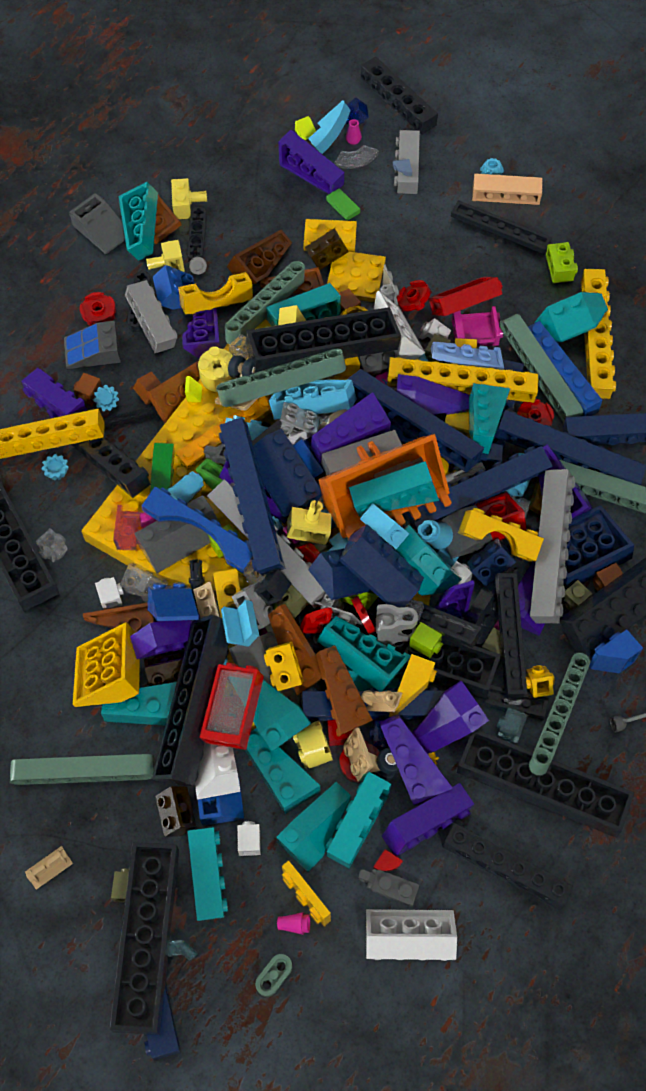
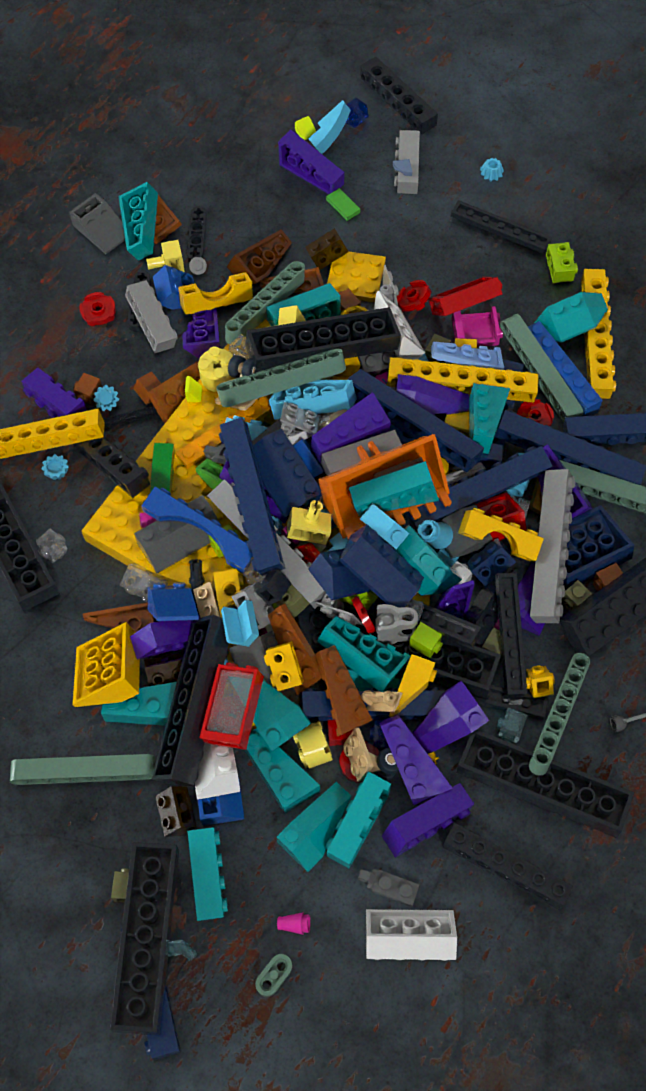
(48, 867): tan hinge -> none
(92, 346): dark grey slope -> none
(109, 593): white brick -> none
(125, 526): clear pink panel -> none
(183, 198): light yellow brick -> none
(187, 487): medium azure plant -> none
(249, 839): white brick -> none
(305, 894): yellow plate -> none
(315, 621): red slope -> none
(316, 228): yellow plate -> none
(353, 133): dark pink cone -> none
(356, 158): clear tile -> none
(387, 862): red tile -> none
(434, 327): white bracket -> none
(507, 189): light nougat brick -> none
(616, 654): blue slope -> none

